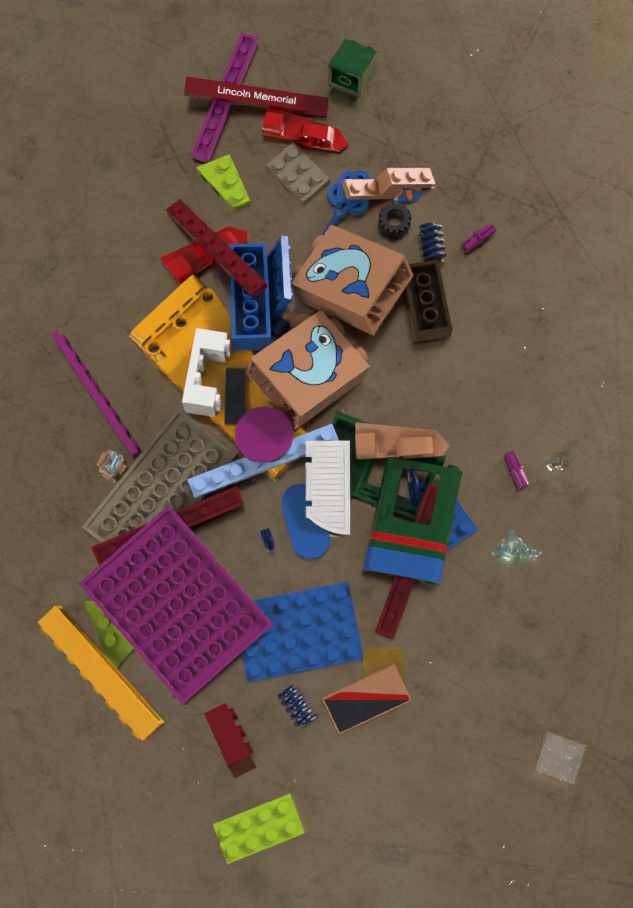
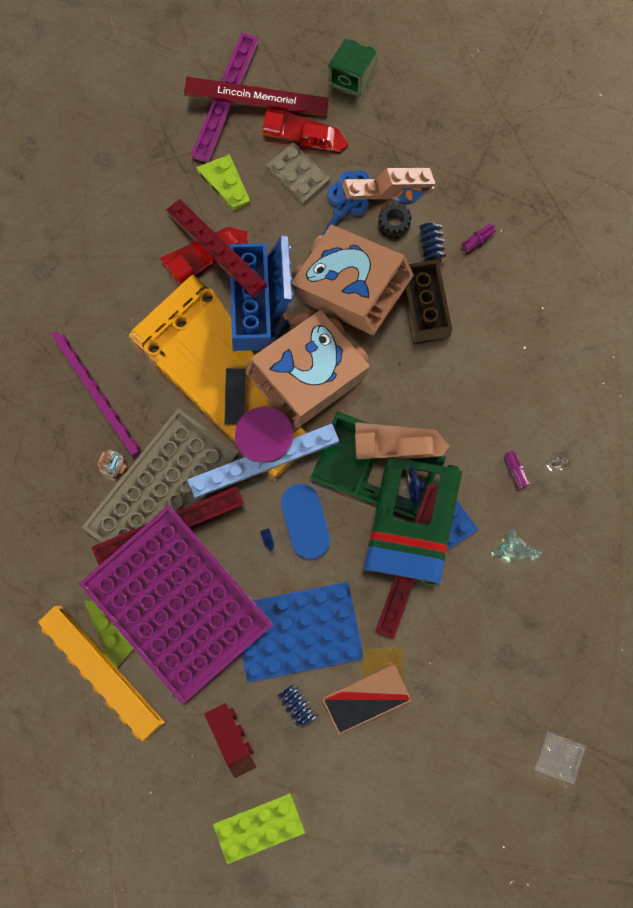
(206, 346): white plate -> none
(329, 485): white piece -> none

